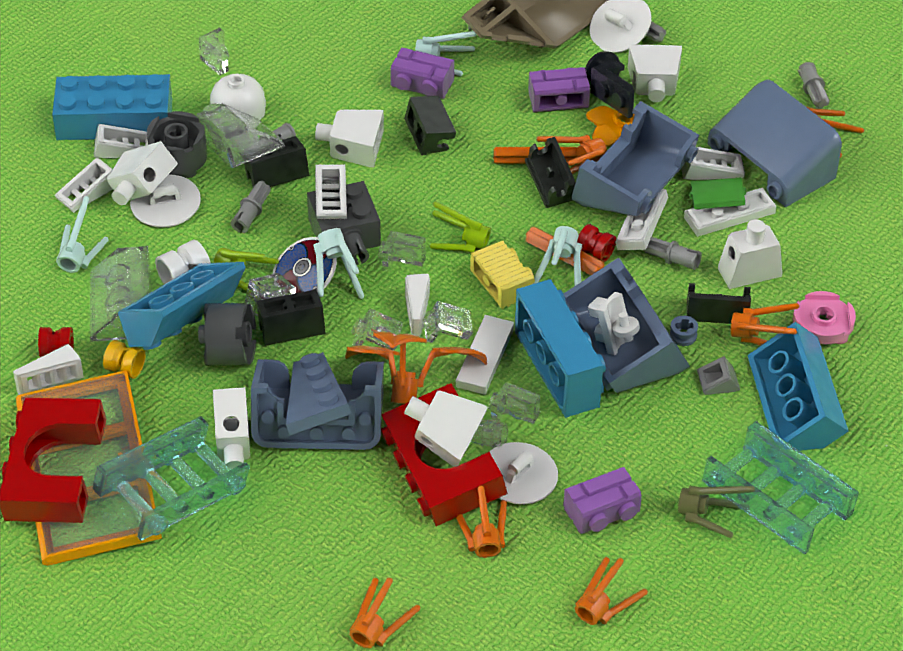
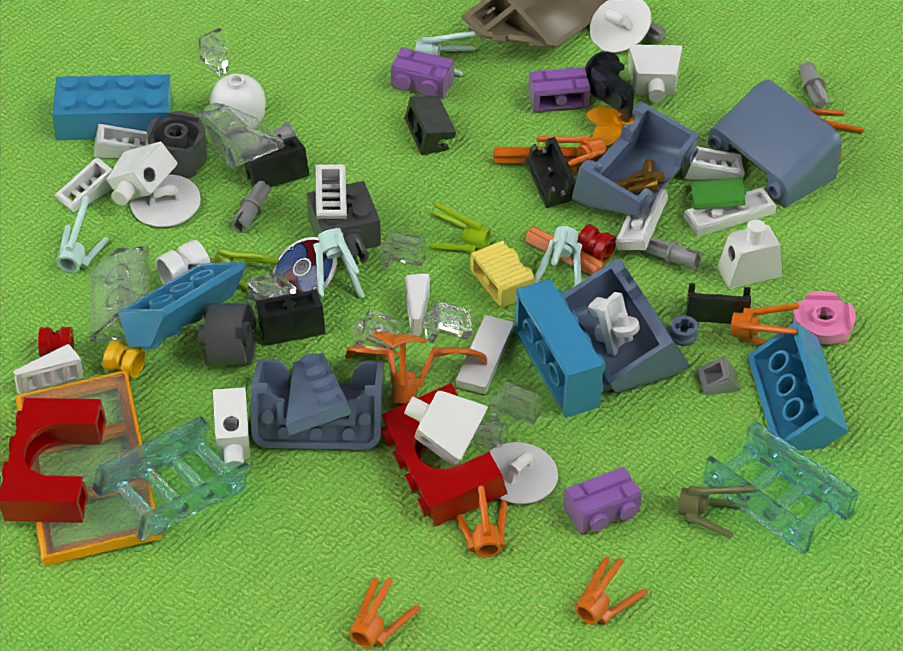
(354, 135): white torso -> none
(643, 179): none -> pearl gold piece

